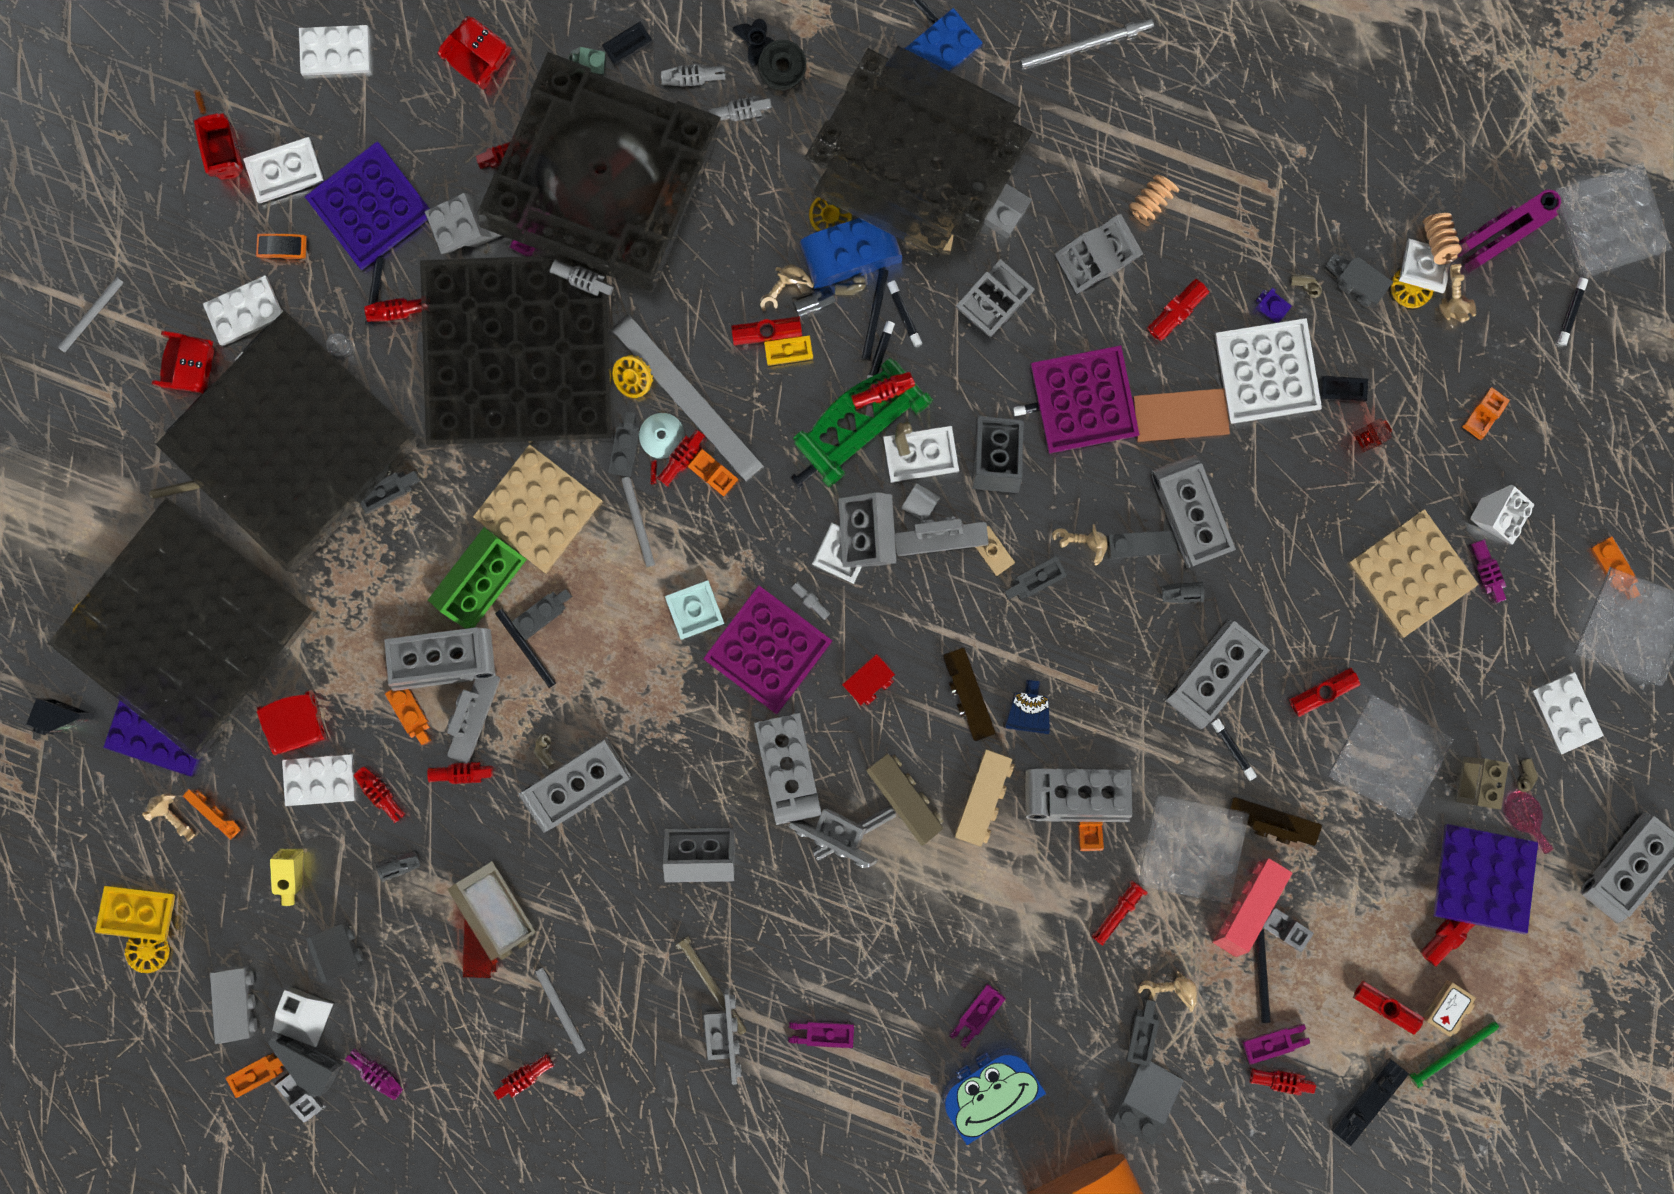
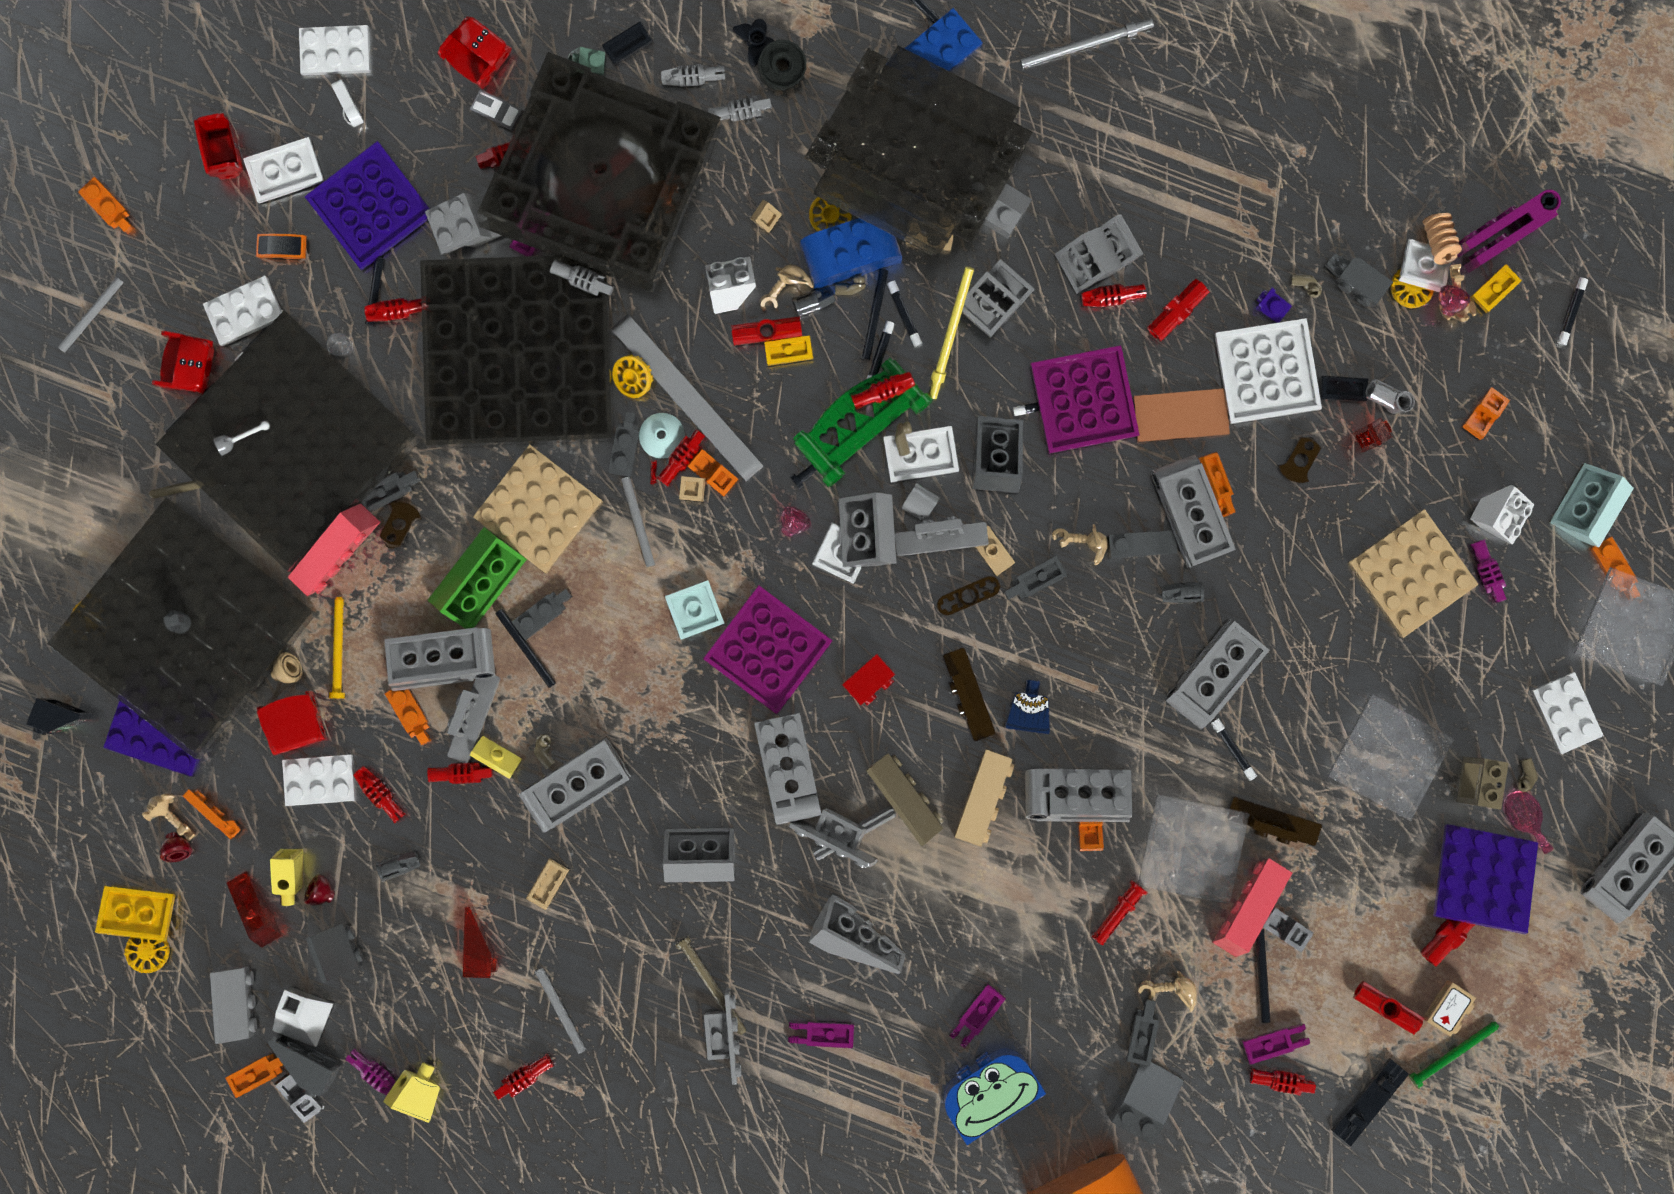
(106, 205): none -> orange hinge
(175, 848): none -> dark red brick
(177, 621): none -> dark grey hinge
(200, 103): orange leg -> none
(225, 444): none -> hinge
(253, 910): none -> clear red slope
(286, 668): none -> tan brick
(319, 891): none -> dark red brick
(333, 549): none -> coral wedge
(337, 650): none -> yellow bar
(347, 103): none -> white piece
(402, 511): none -> dark brown piece
(414, 1093): none -> light yellow torso
(492, 912): window -> none
(496, 757): none -> light yellow plate
(497, 110): none -> slope
(547, 884): none -> tan plate
(692, 488): none -> tan plate
(730, 283): none -> white slope
(766, 216): none -> tan plate
(794, 521): none -> clear pink brick
(810, 601): light grey bar -> none
(847, 935): none -> light grey wedge
(939, 374): none -> light yellow bar
(986, 594): none -> dark brown beam
(1112, 295): none -> red hinge
(1151, 198): light nougat piece -> none
(1218, 482): none -> orange hinge
(1291, 469): none -> dark brown piece
(1337, 686): red piece -> none
(1388, 397): none -> light grey piece
(1453, 299): none -> clear pink brick
(1496, 288): none -> yellow plate
(1592, 504): none -> light aqua slope
(1612, 220): clear plate -> none

